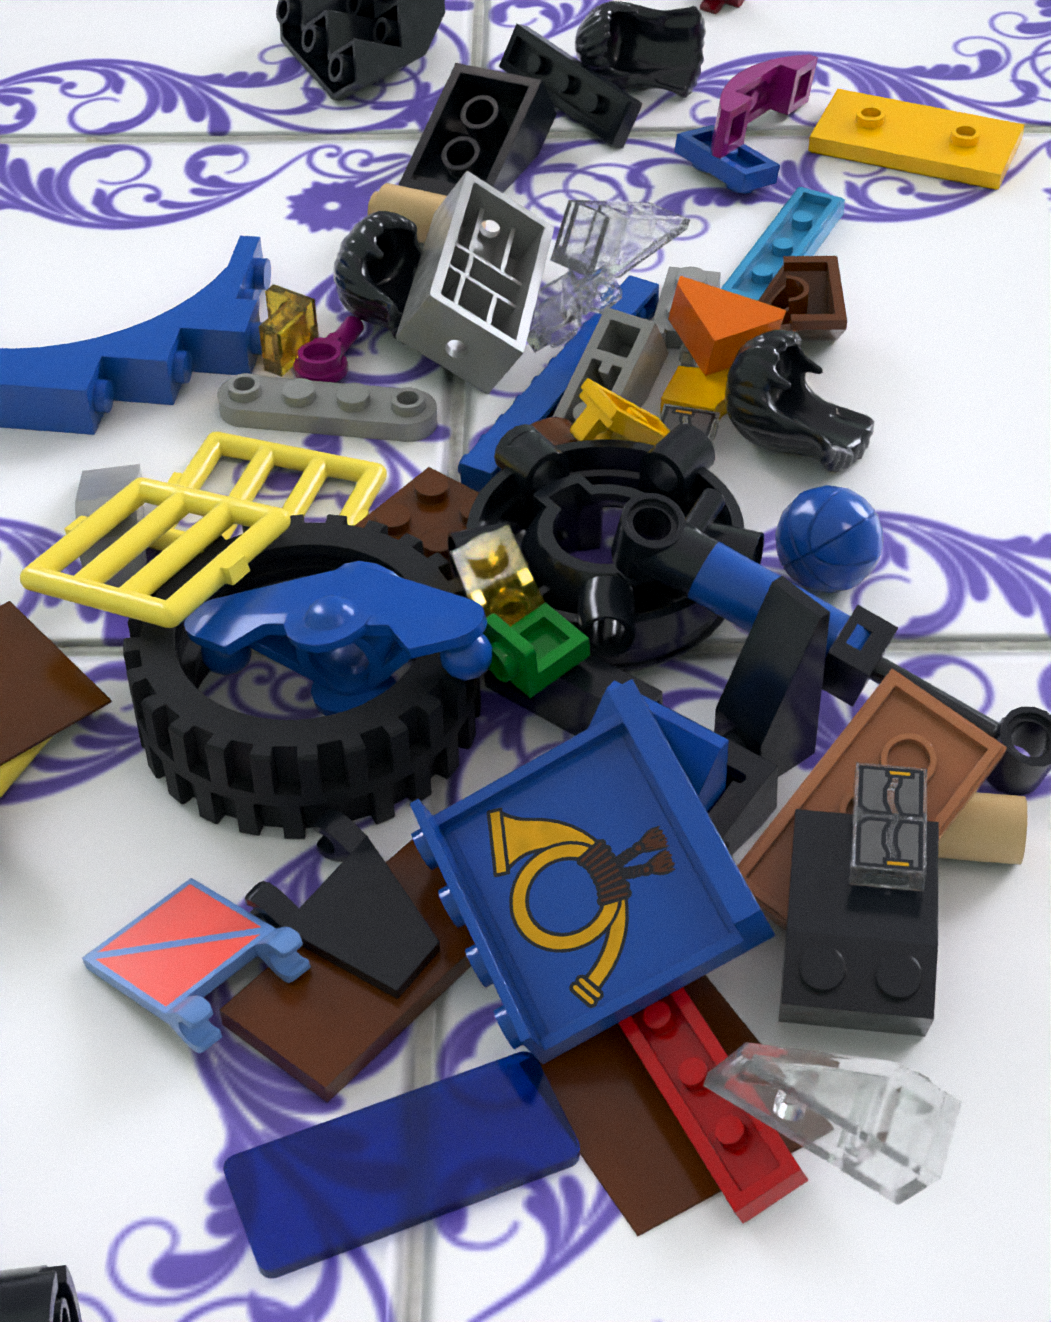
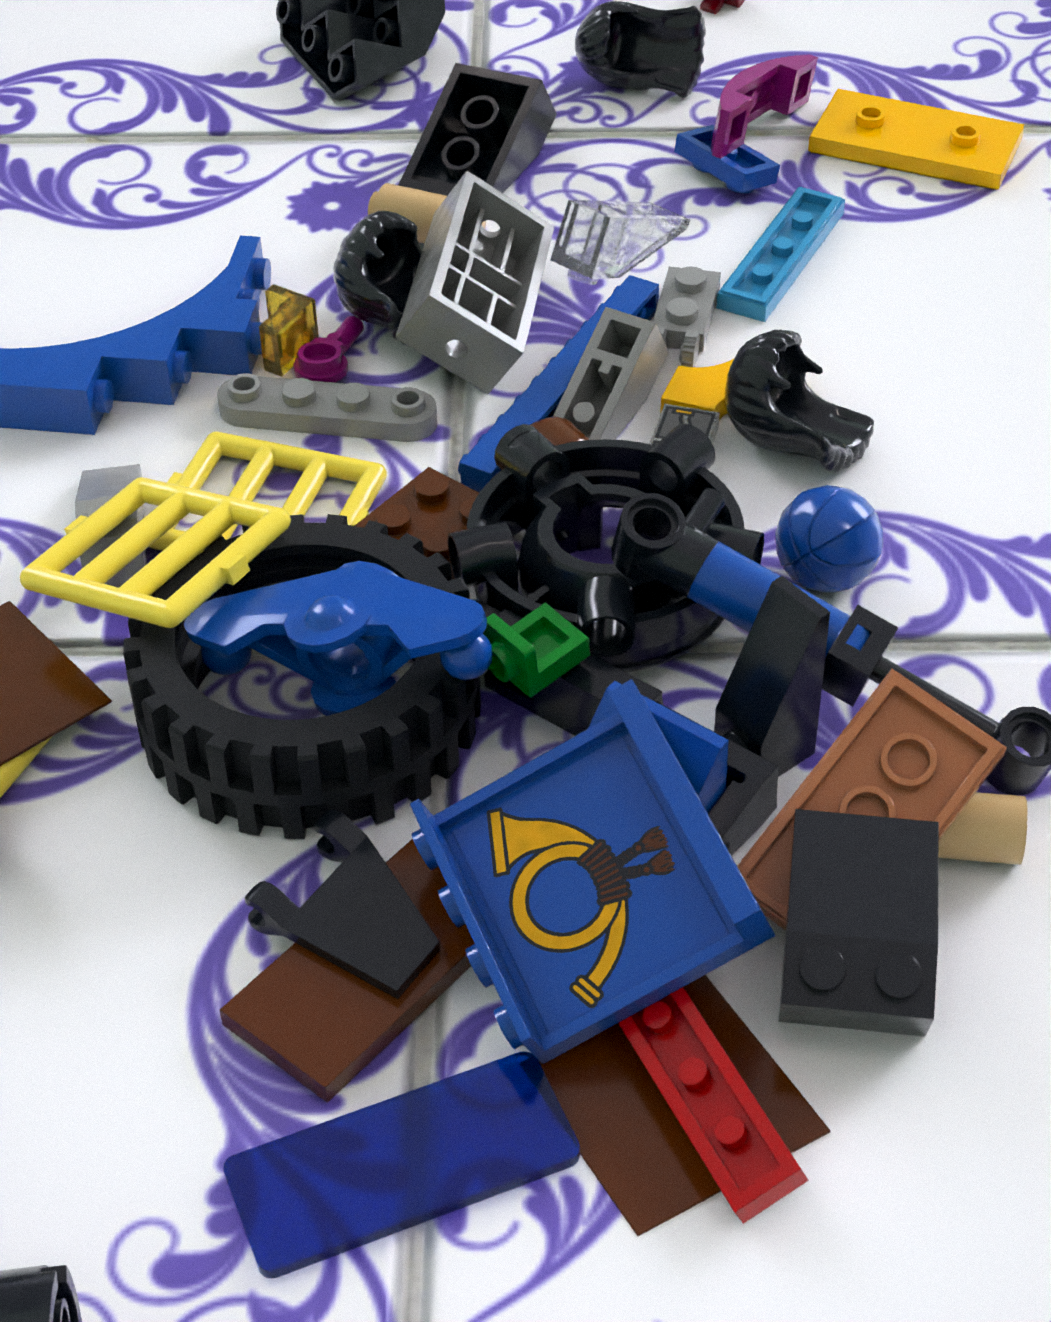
(186, 951): flag -> none
(498, 575): clear yellow bracket -> none
(564, 302): clear hinge -> none
(572, 85): black tile -> none
(615, 418): yellow plate -> none
(718, 322): orange slope -> none
(811, 296): reddish brown slope -> none
(852, 1111): clear slope -> none
(889, 827): tile -> none

